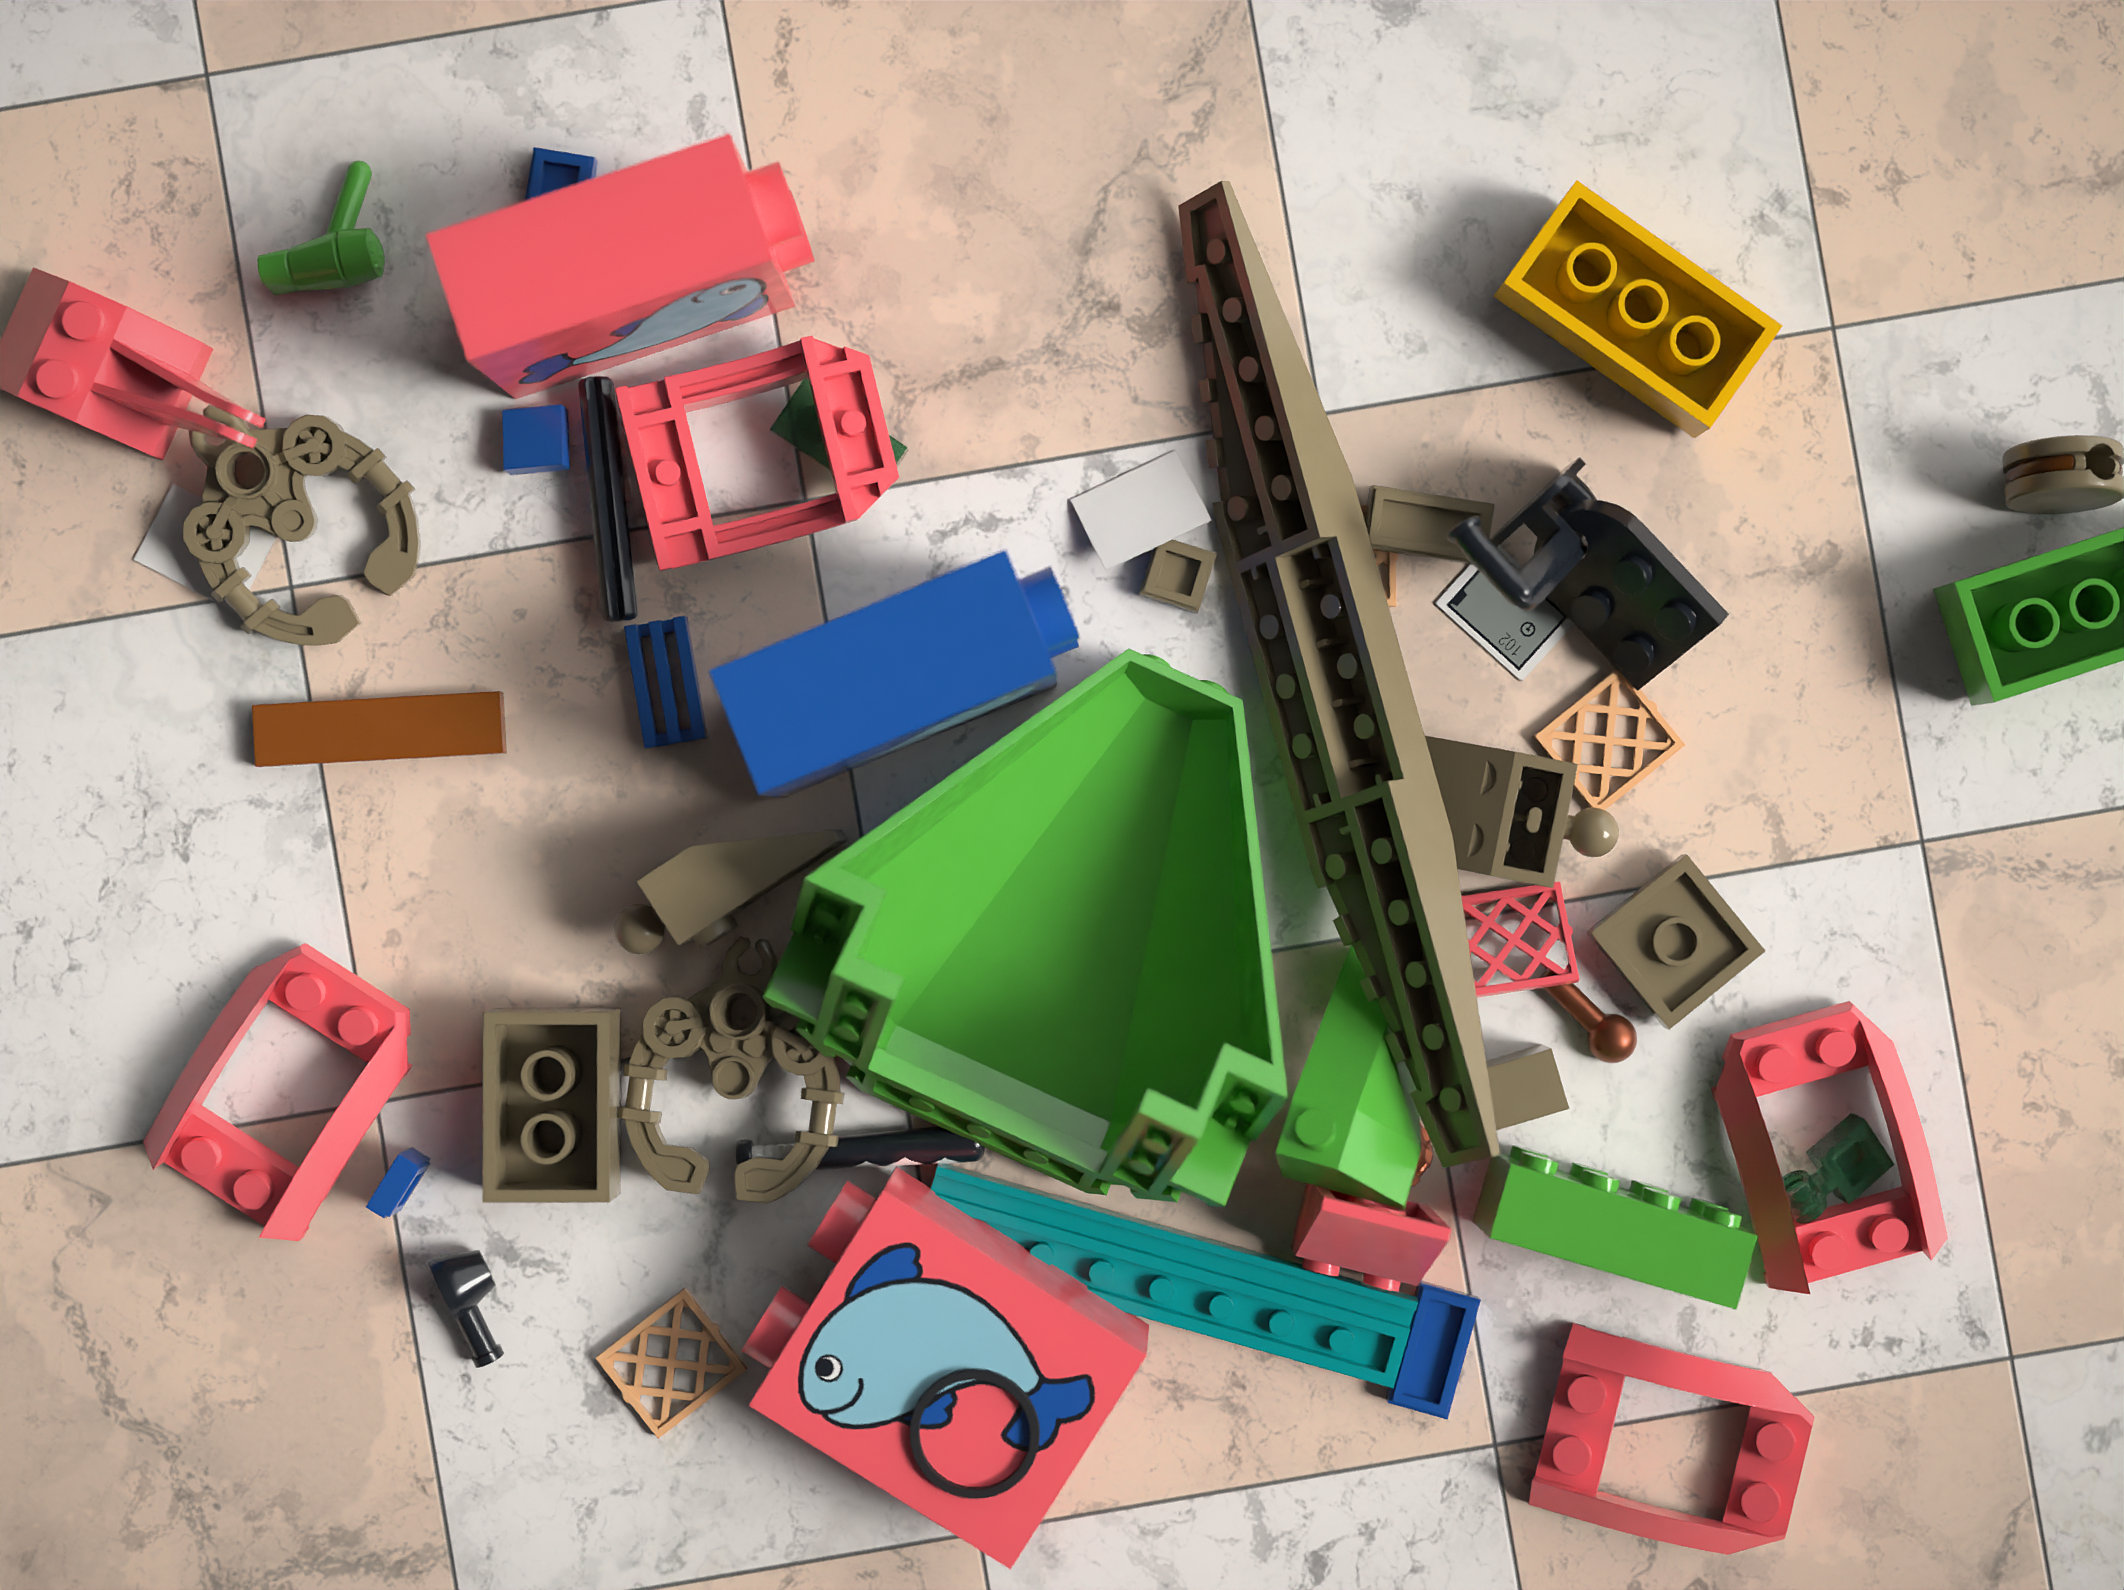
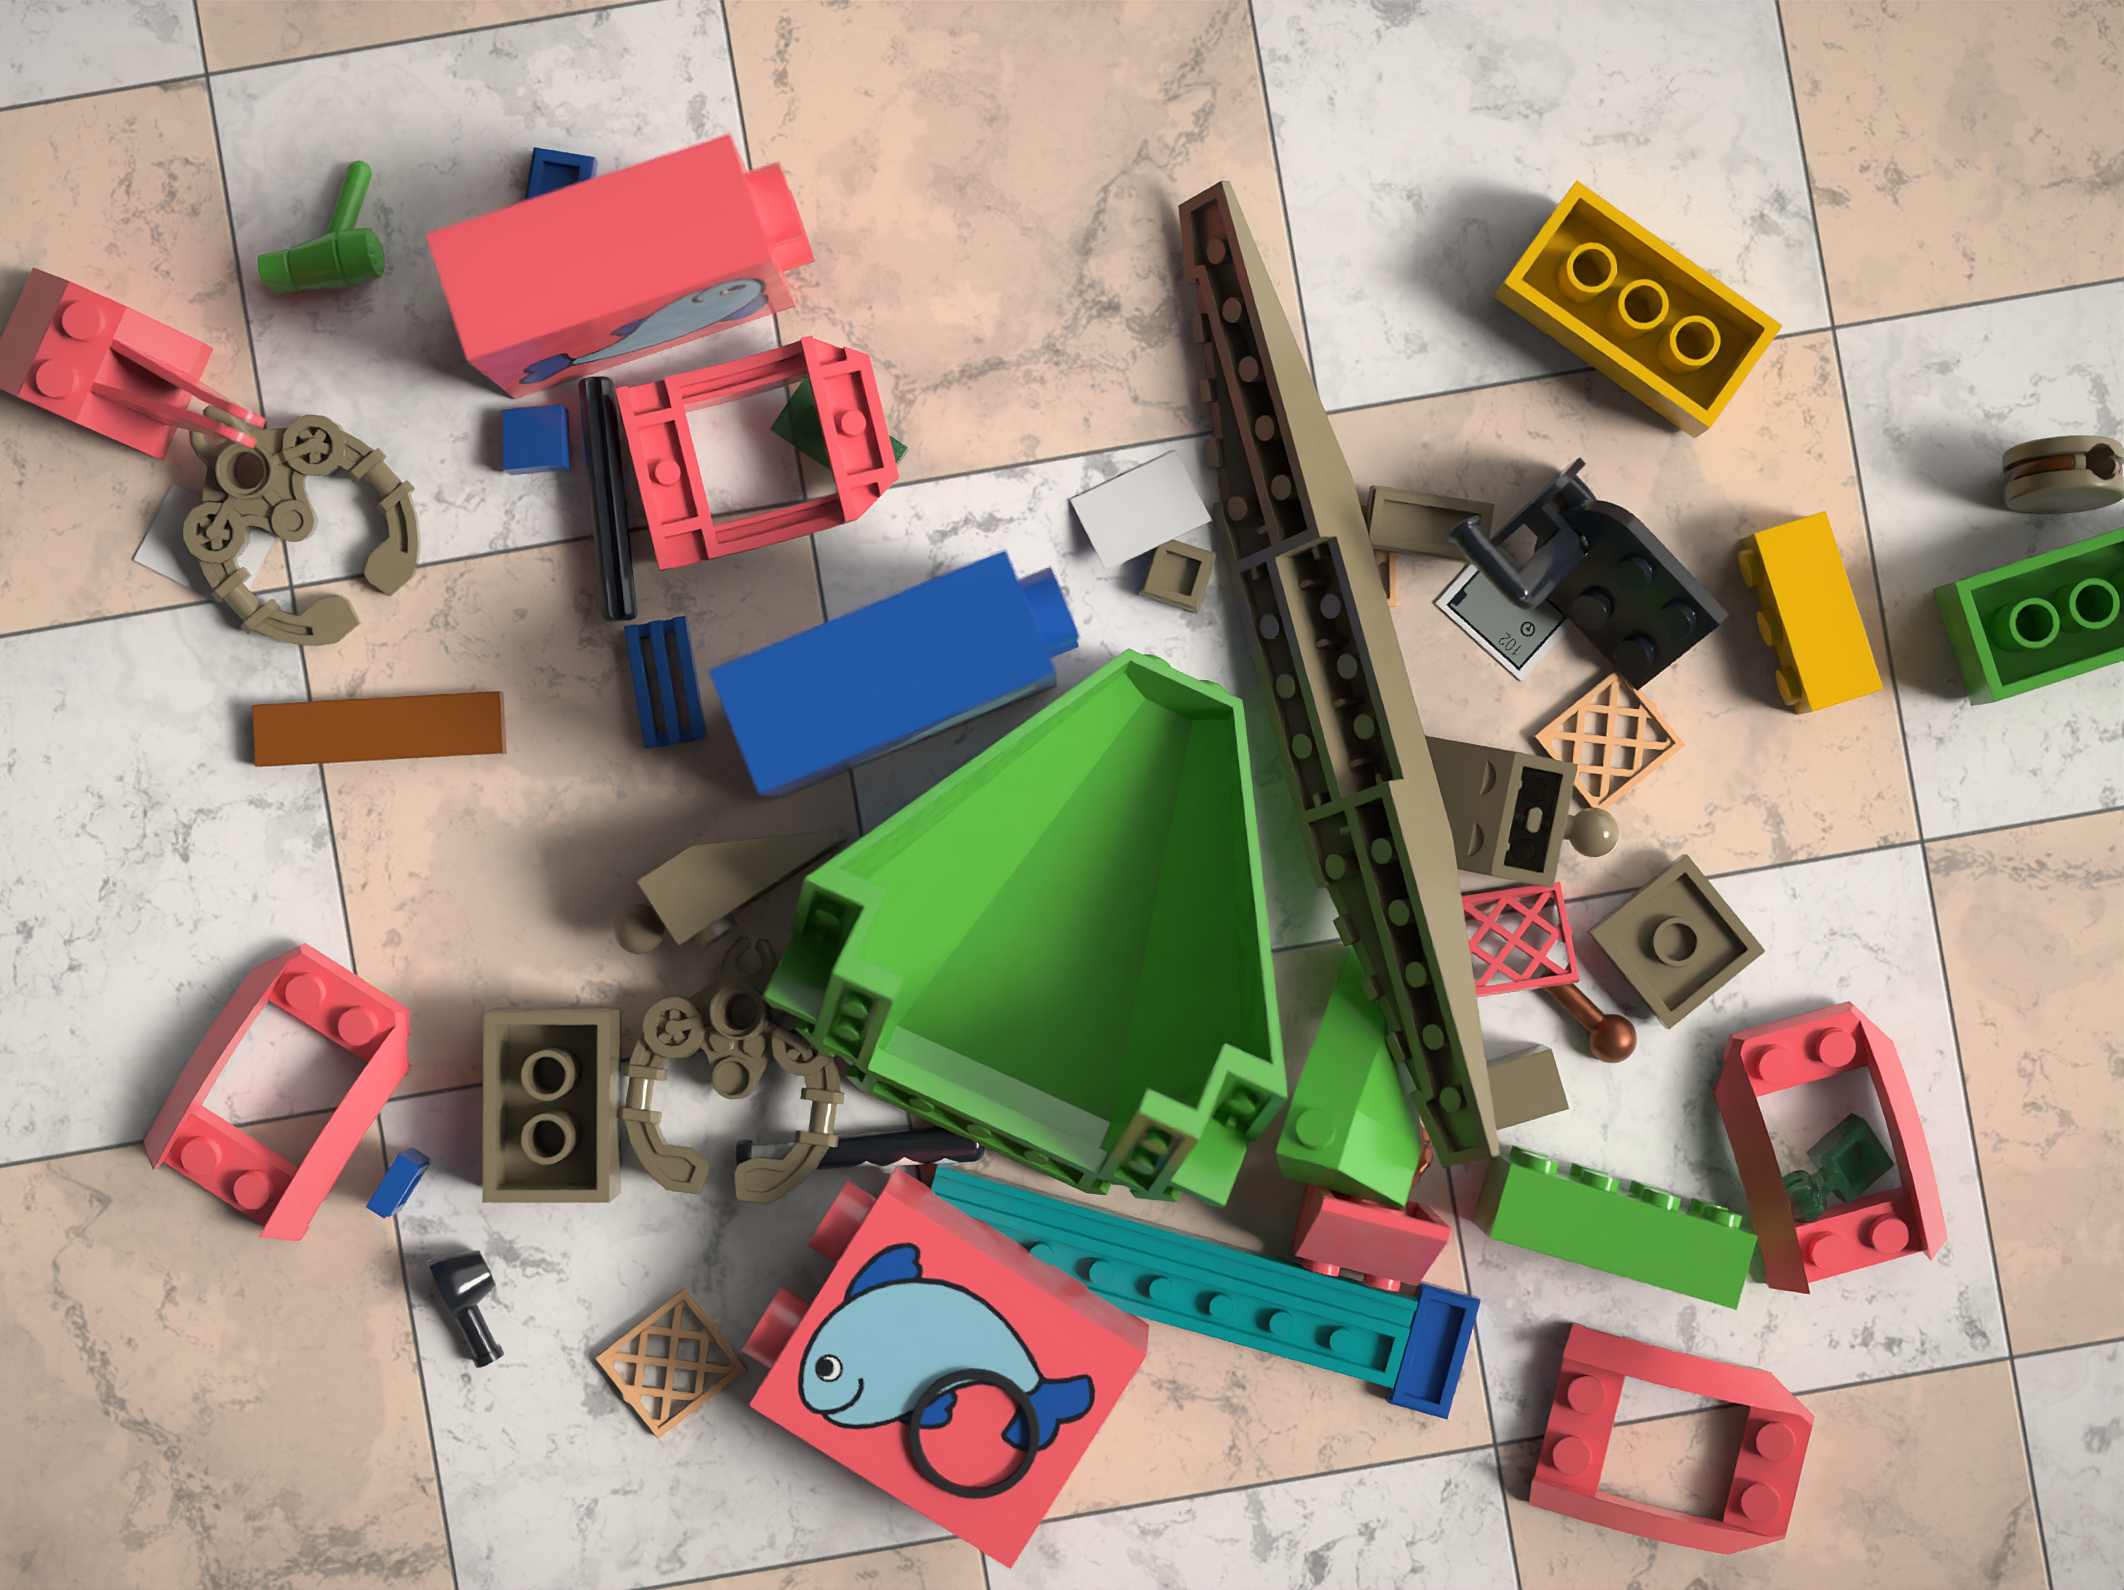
(1809, 614): none -> yellow brick

